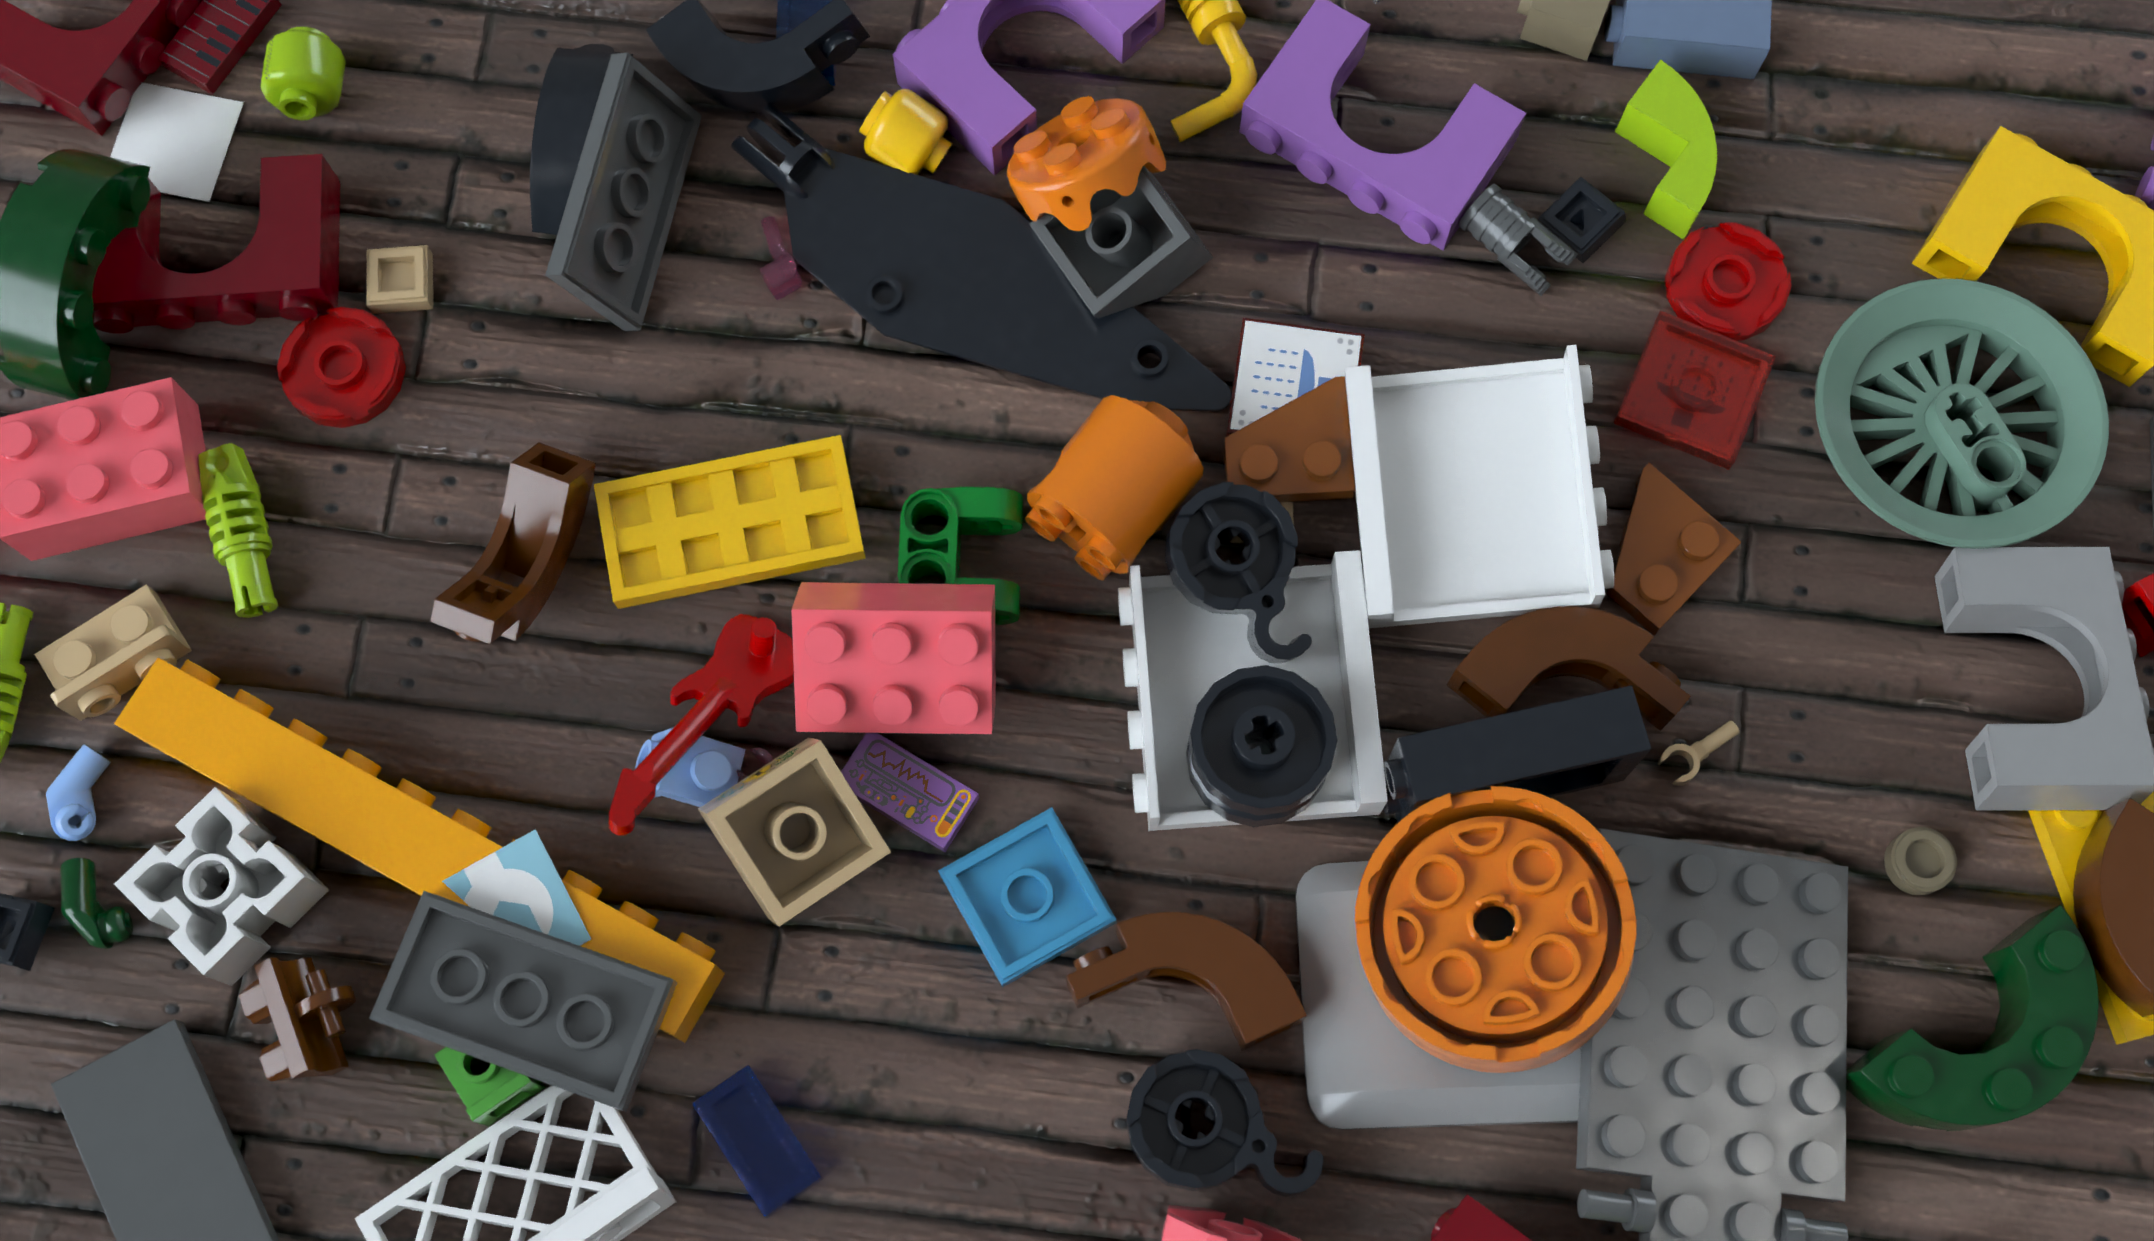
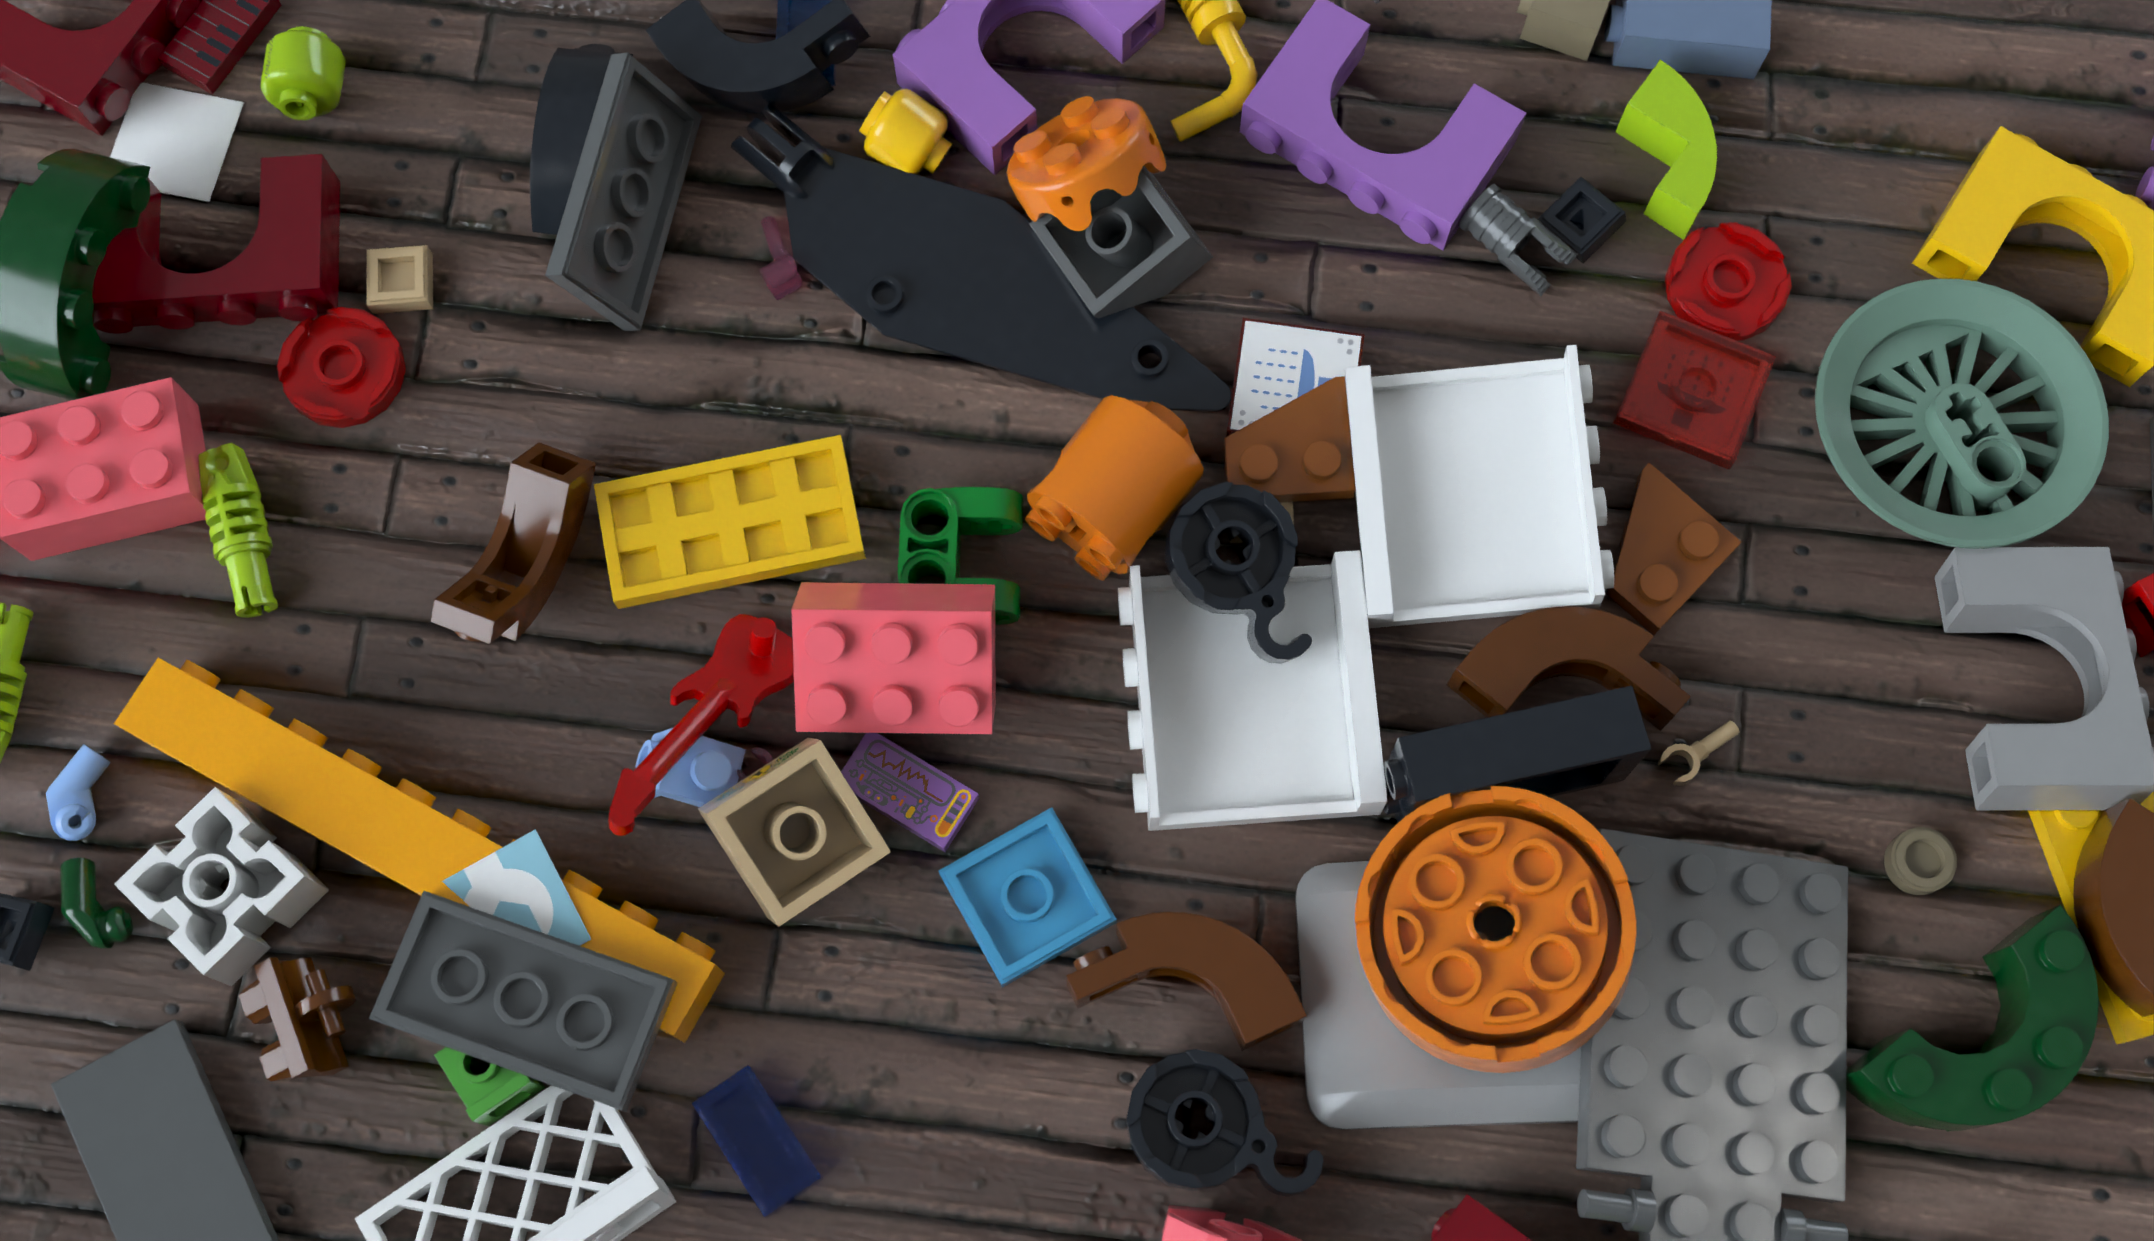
(111, 654): tan bracket -> none
(1266, 708): black wheel -> none

